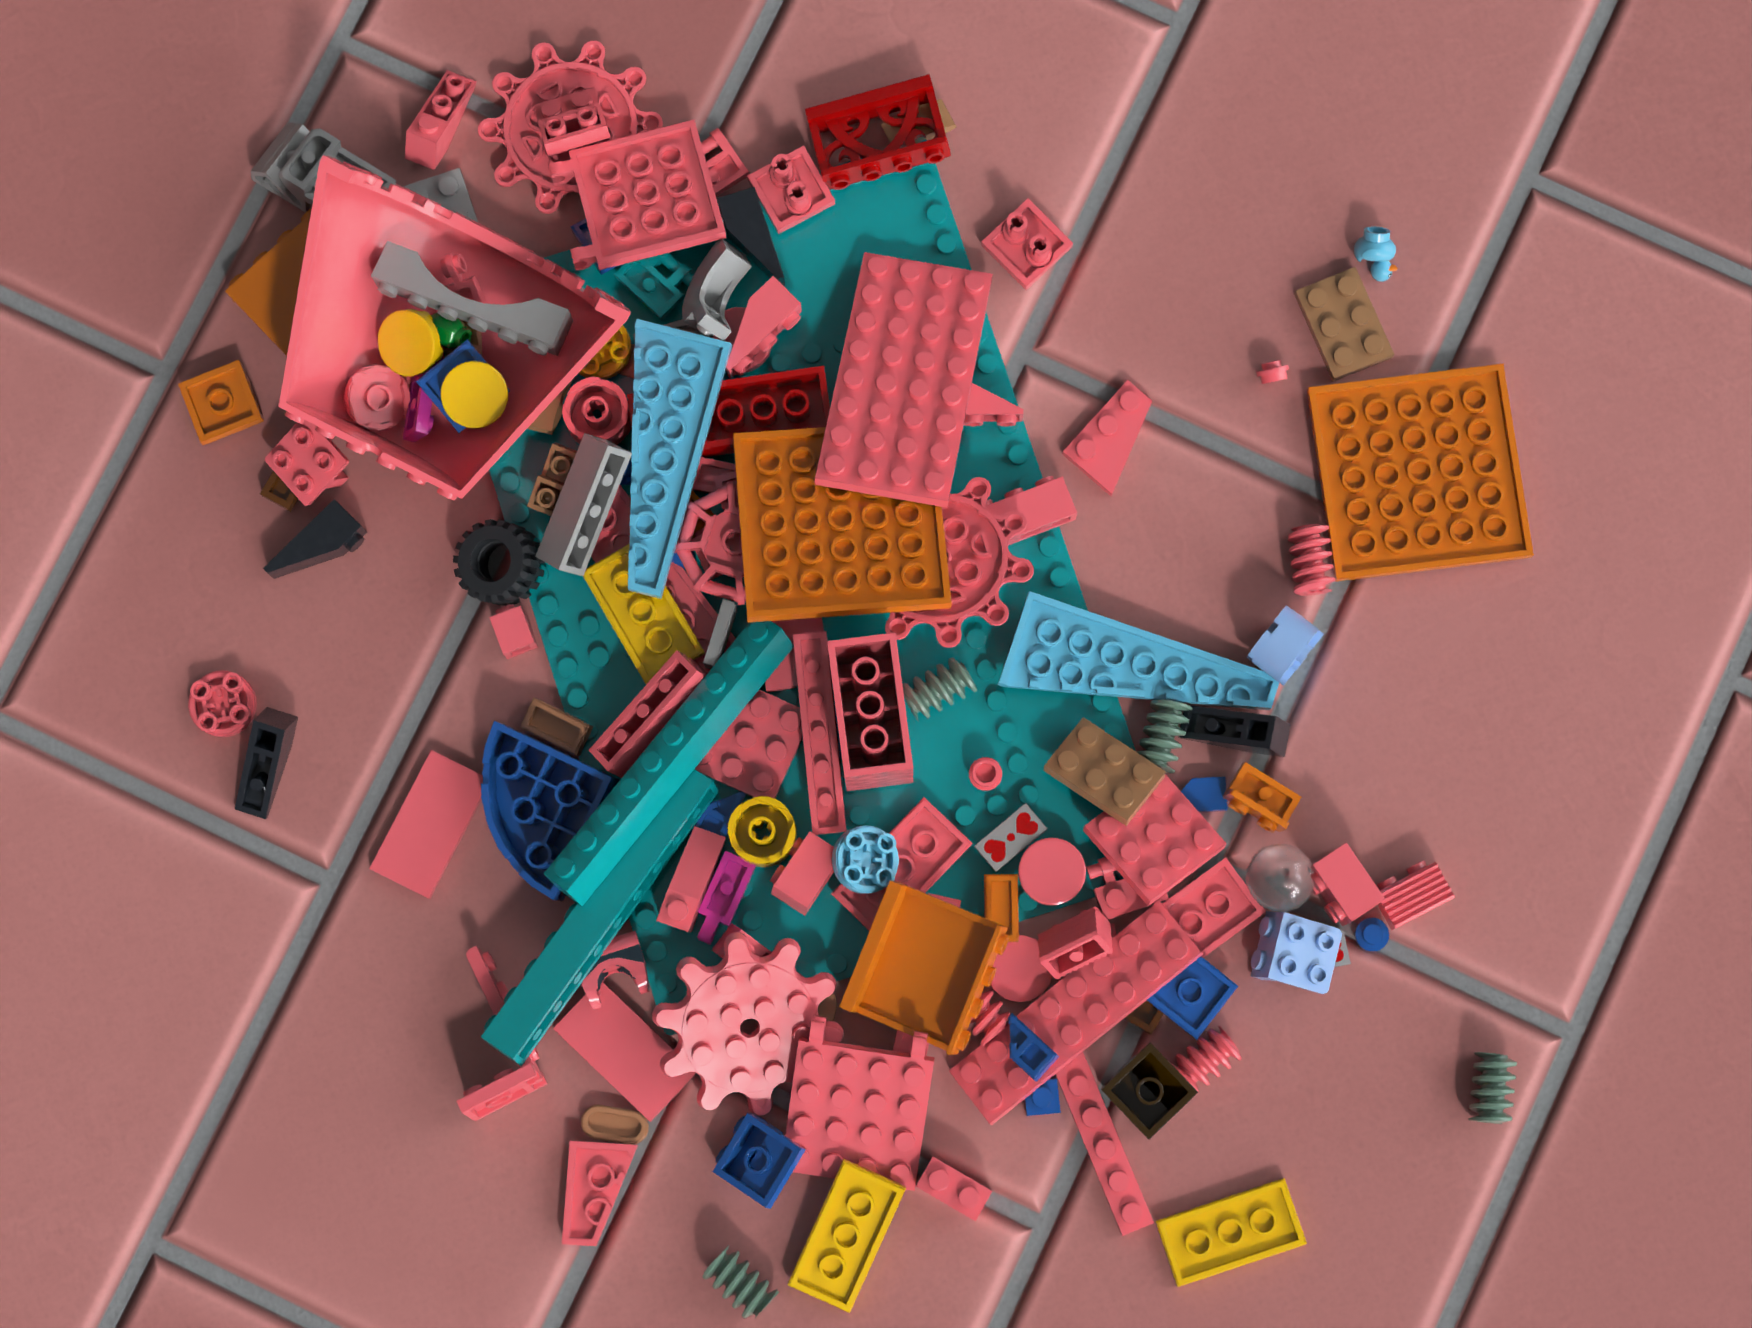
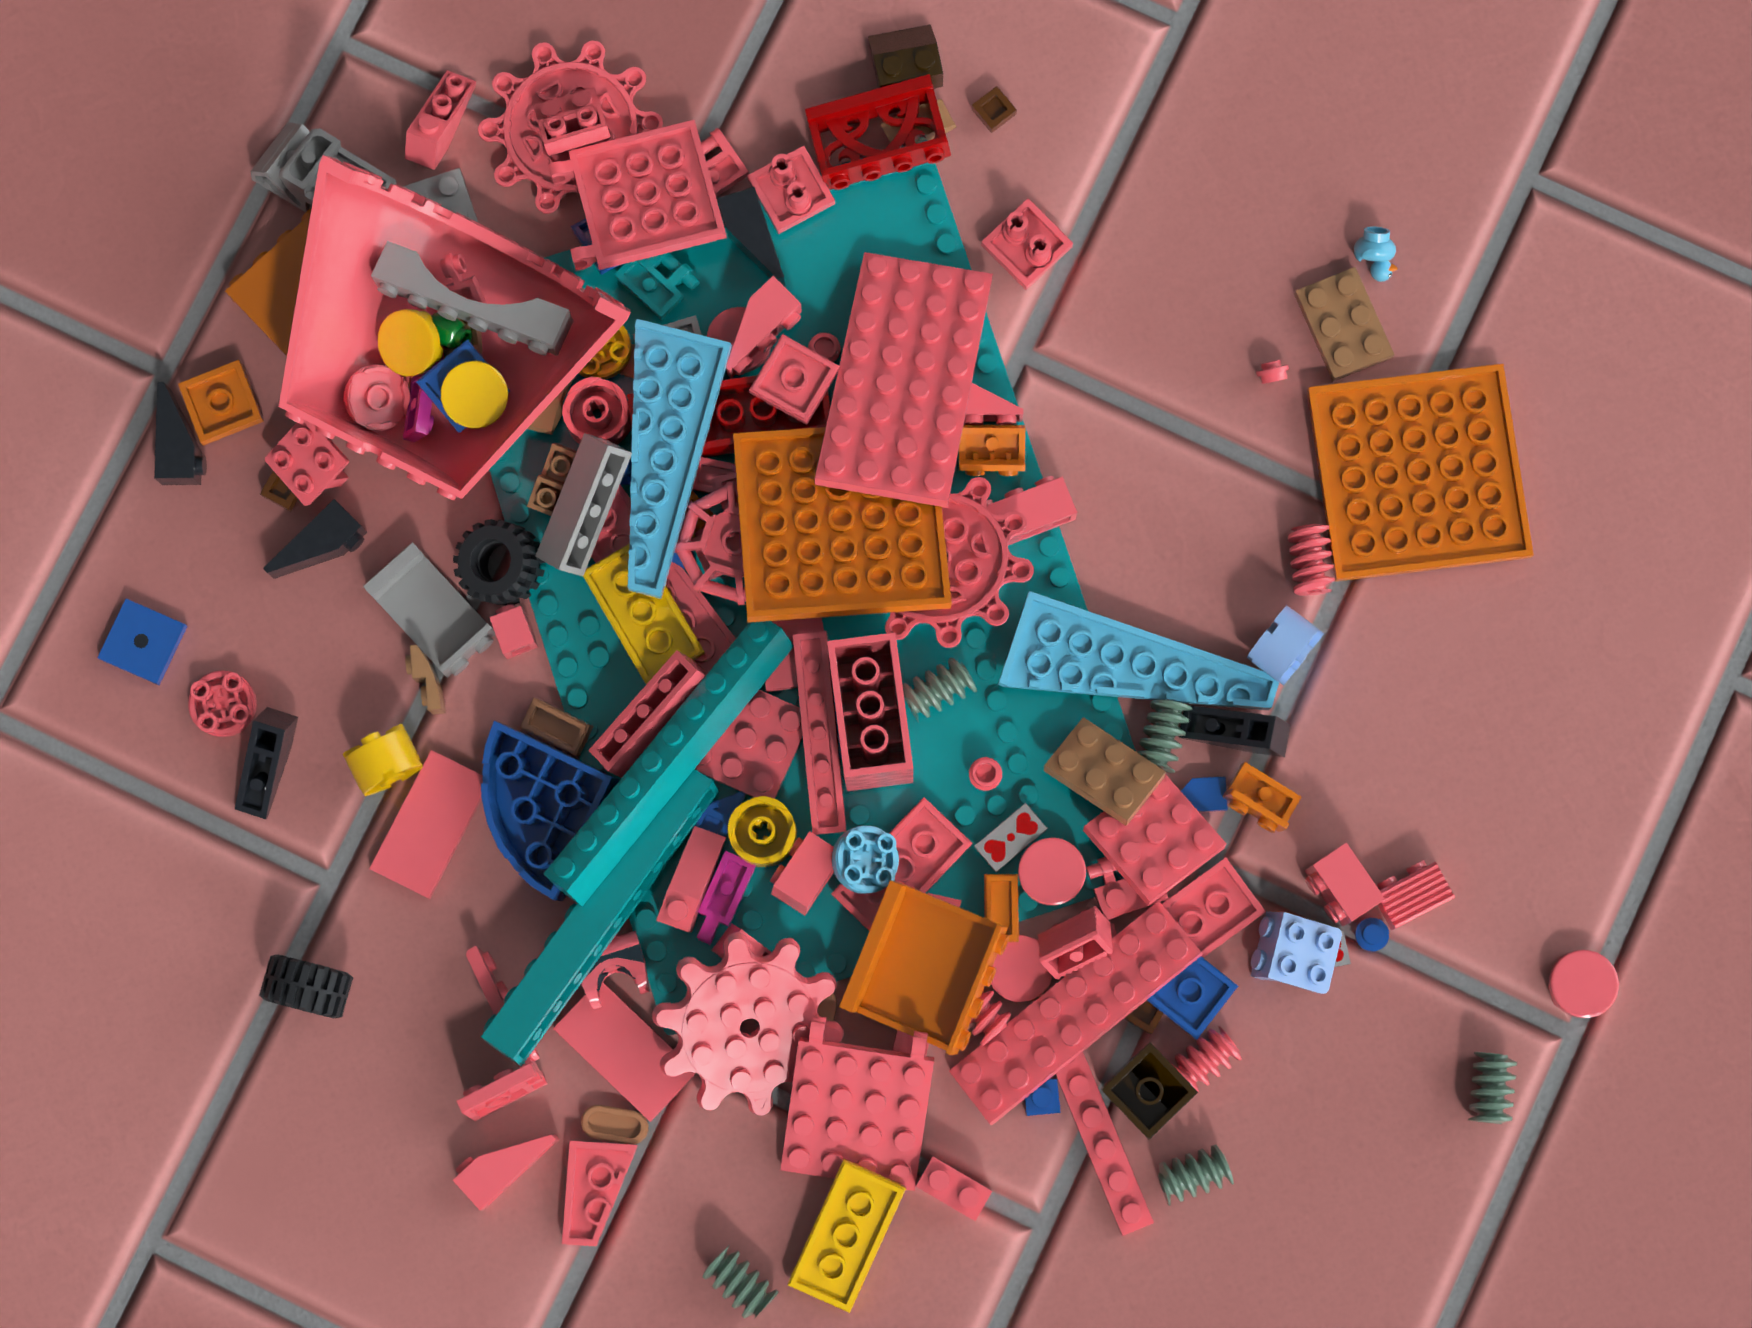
(142, 641): none -> blue tile
(176, 449): none -> black slope
(306, 986): none -> black tyre
(383, 760): none -> yellow brick
(422, 671): none -> medium nougat slope
(430, 611): none -> light grey panel
(494, 1172): none -> coral slope
(712, 288): light grey arch -> none
(720, 633): light grey tile -> none
(758, 1159): blue plate -> none
(794, 379): none -> coral tile
(826, 346): none -> coral plate
(906, 56): none -> dark brown slope
(992, 449): none -> orange bracket
(994, 109): none -> reddish brown plate
(1029, 1050): blue tile -> none
(1109, 437): coral wing -> none
(1194, 1173): none -> sand green piece
(1230, 1232): yellow tile -> none
(1280, 877): clear piece -> none
(1583, 984): none -> coral tile

